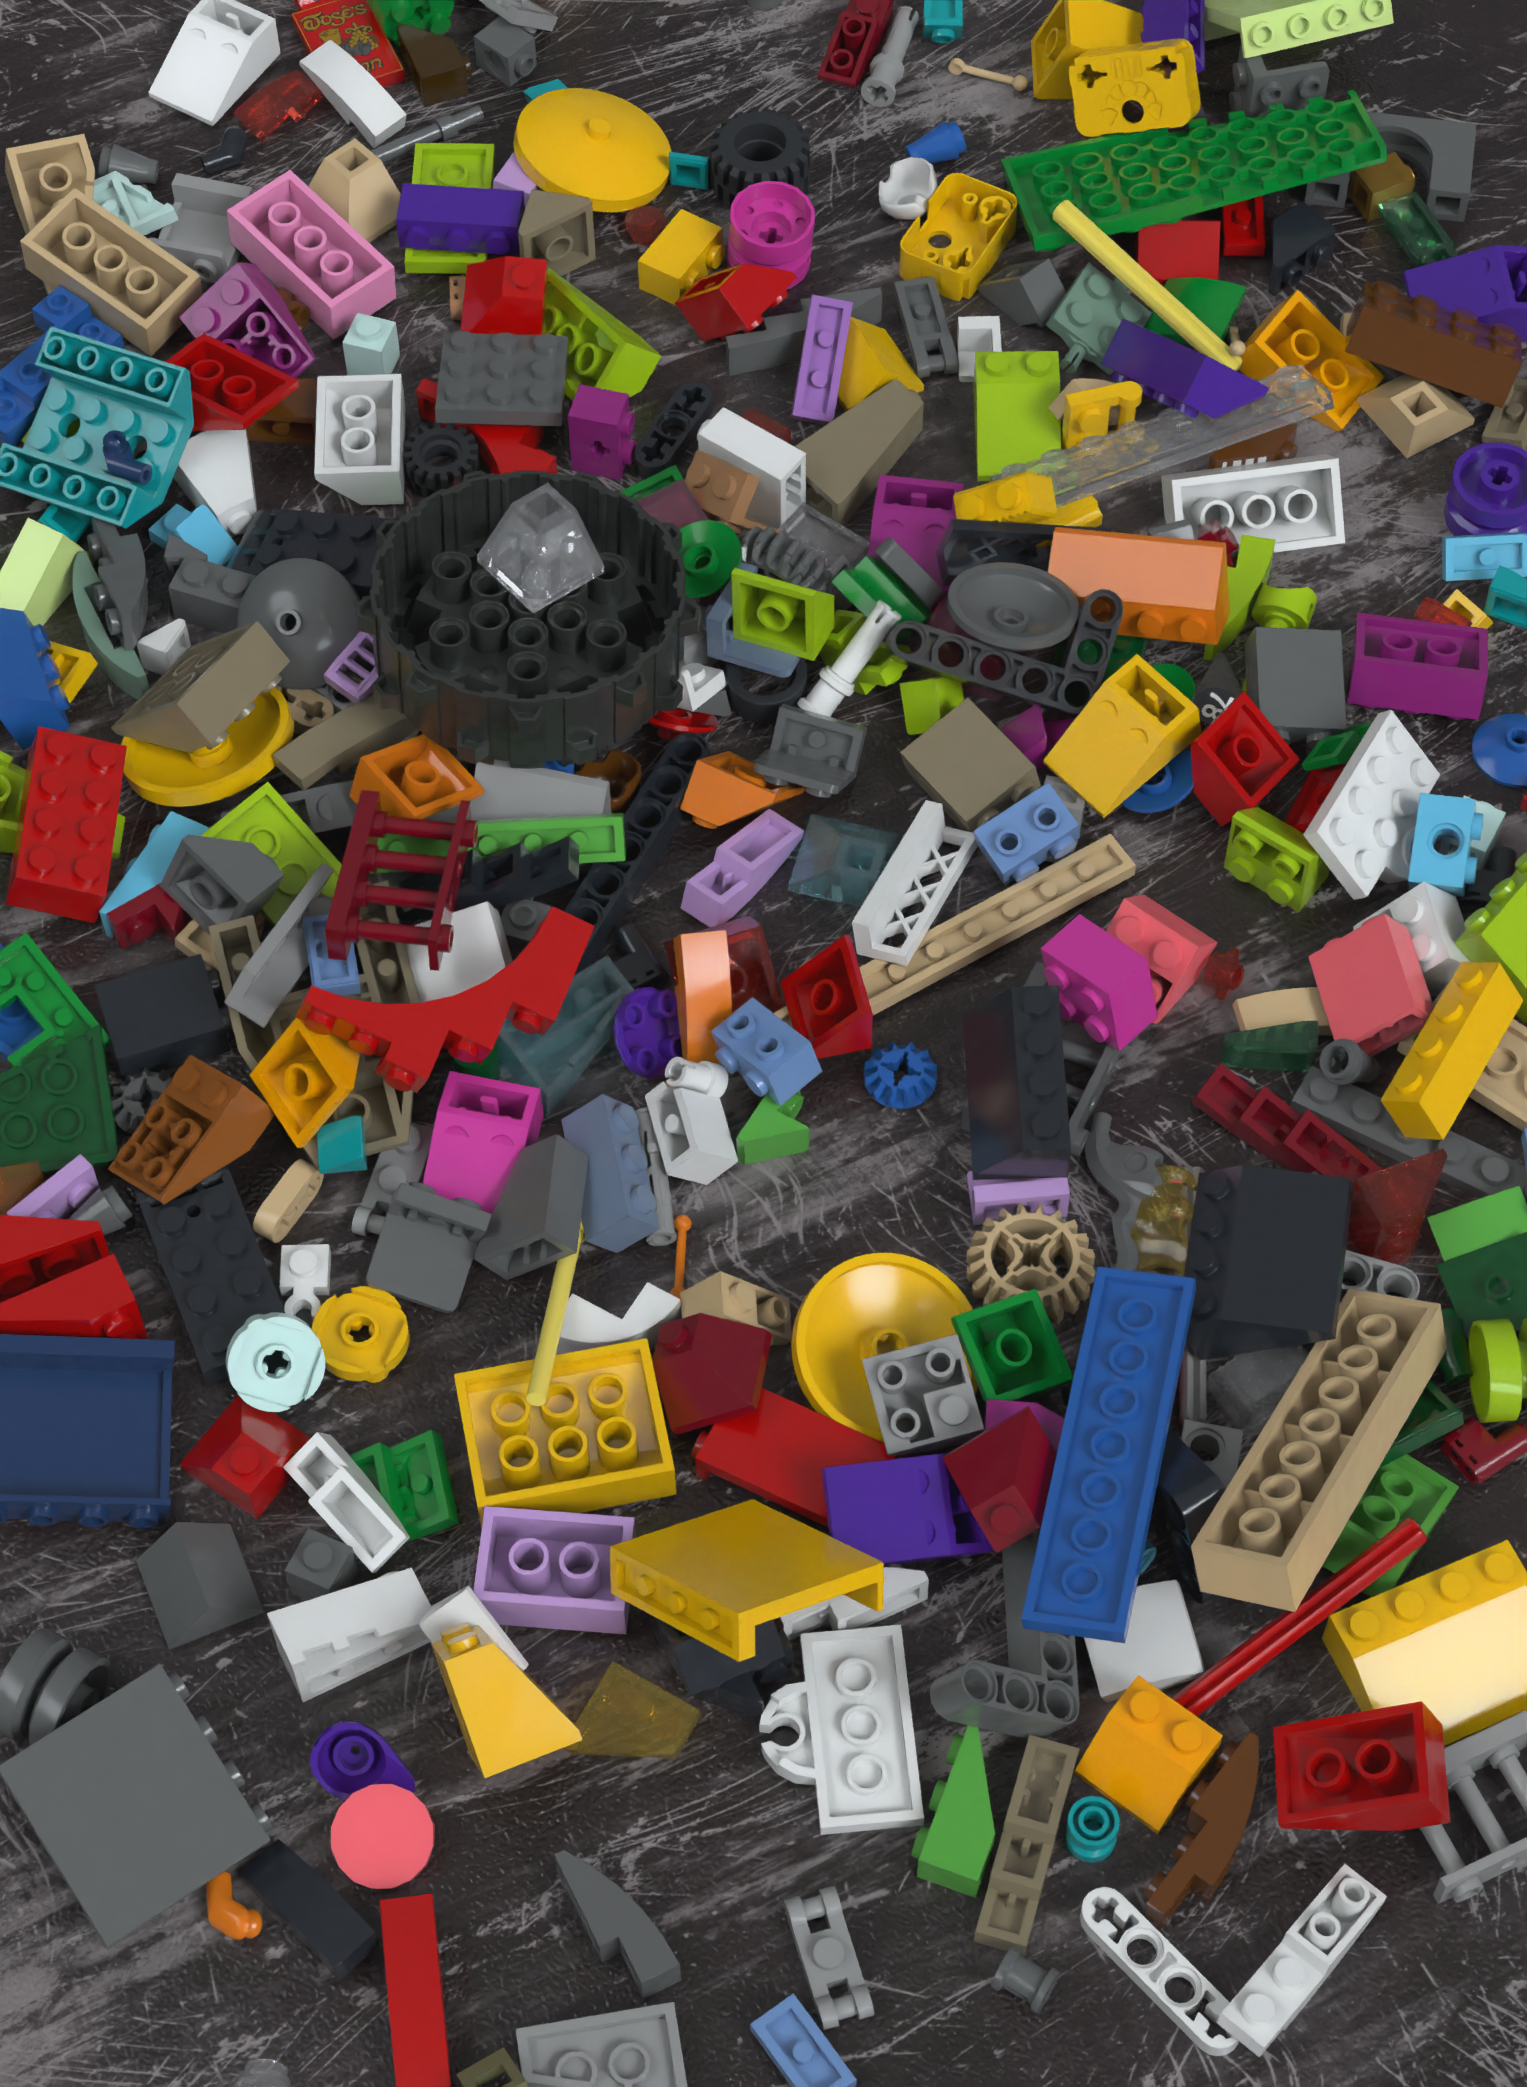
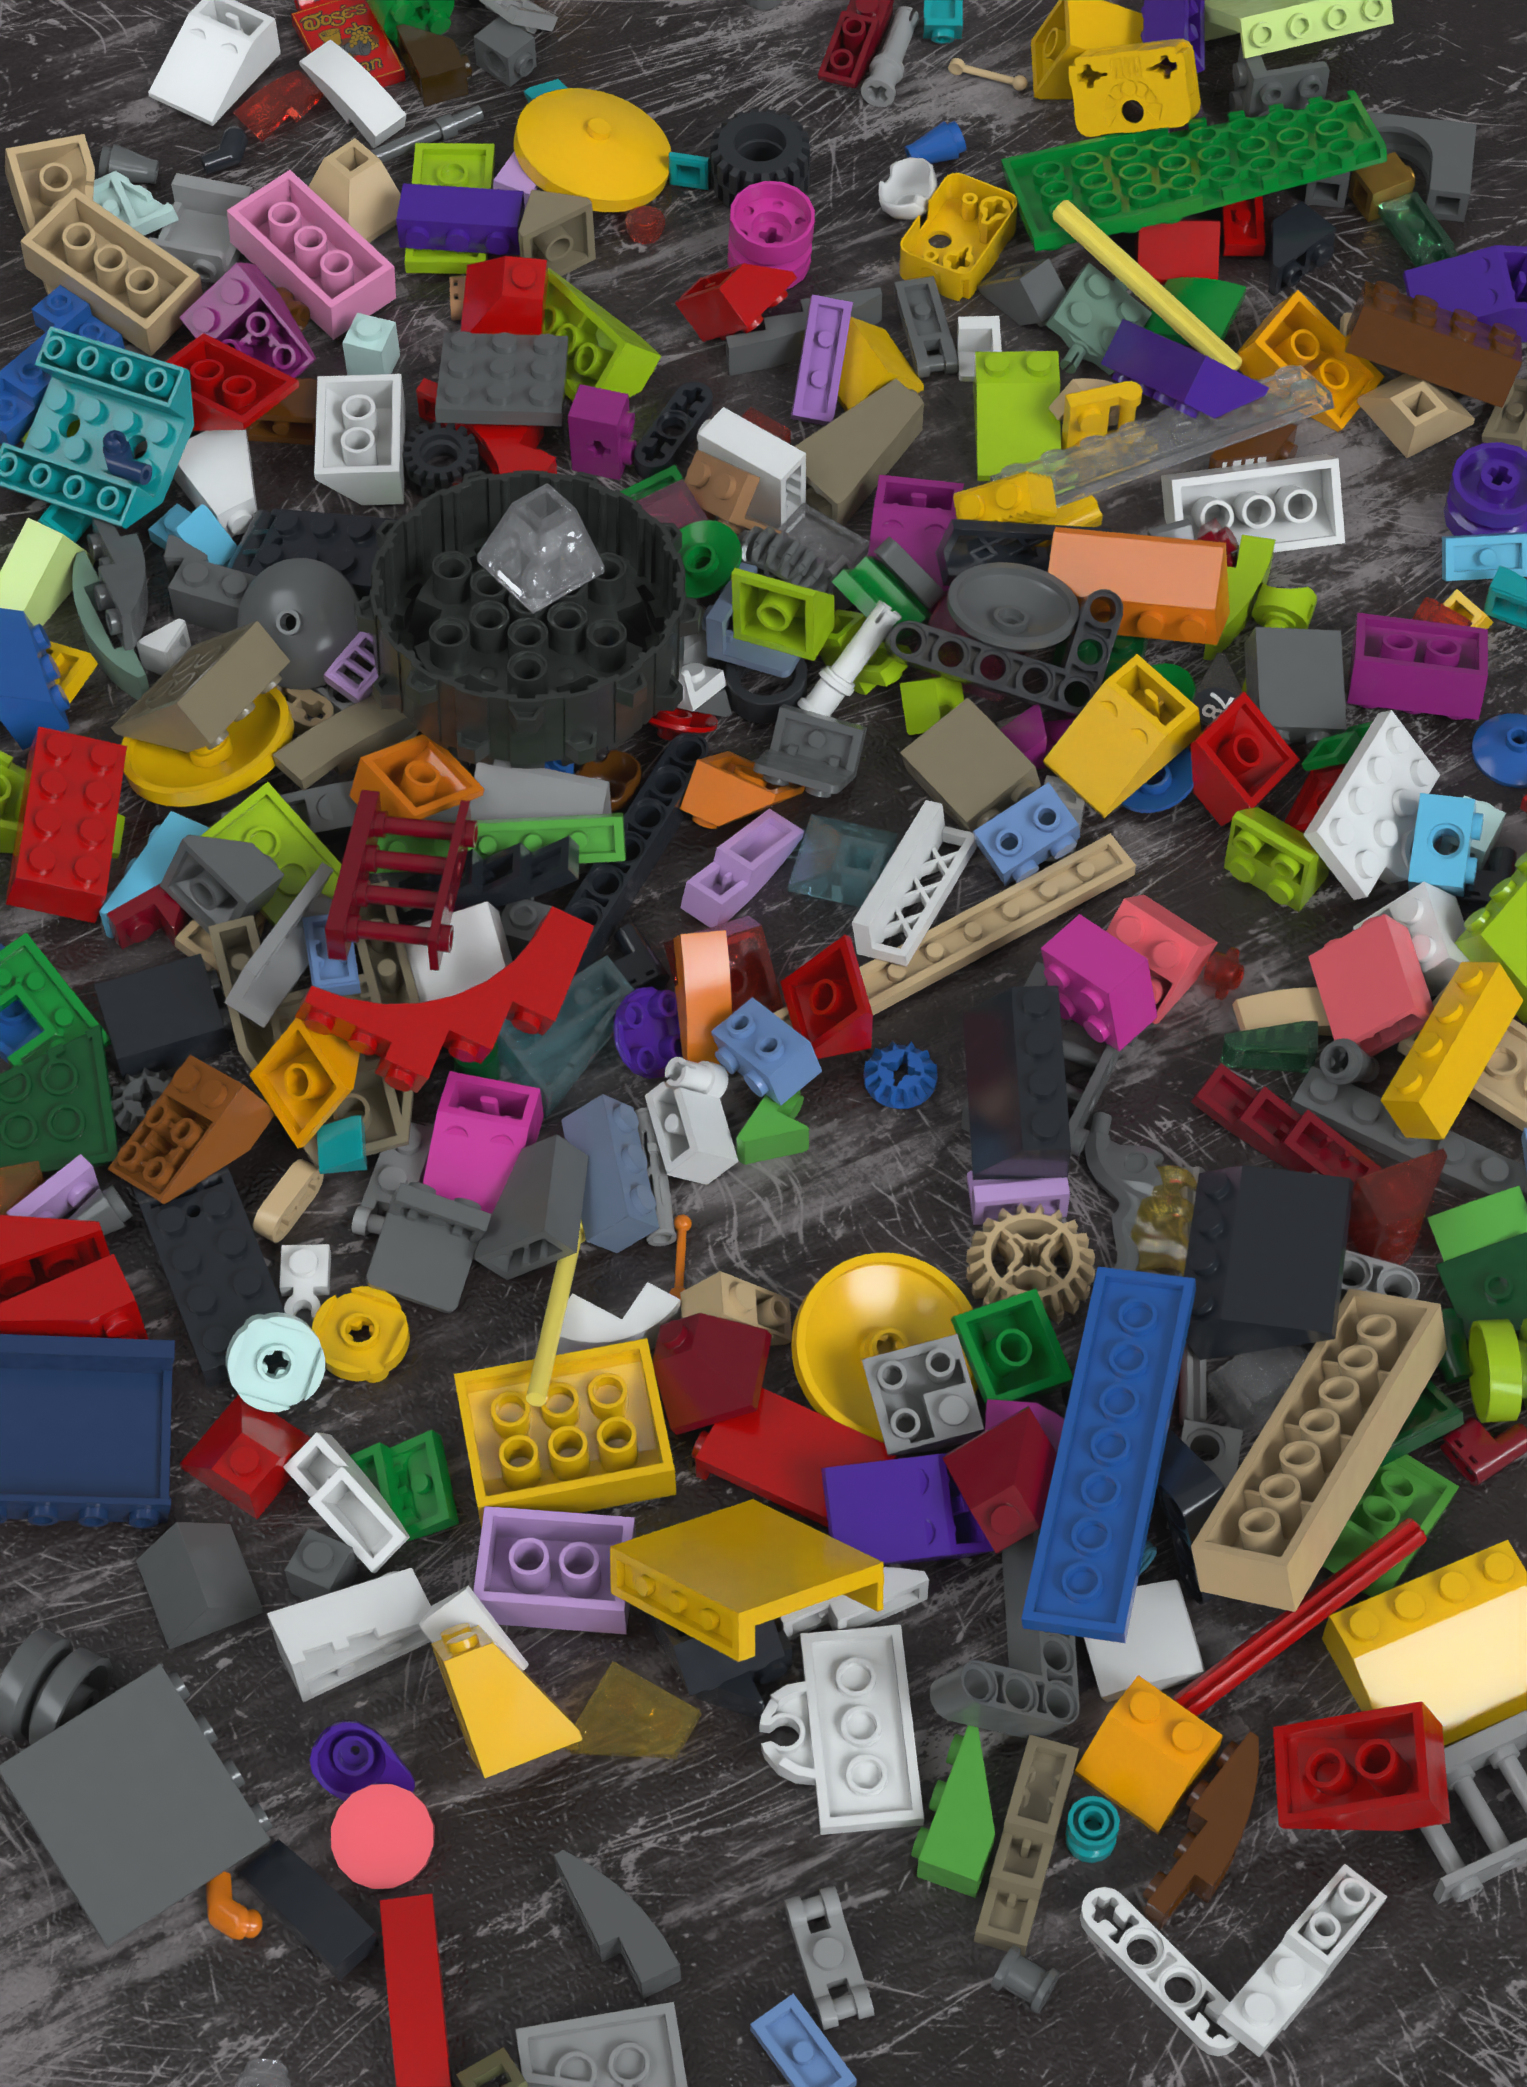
(680, 256): yellow brick -> none
(1236, 347): tan hinge -> none

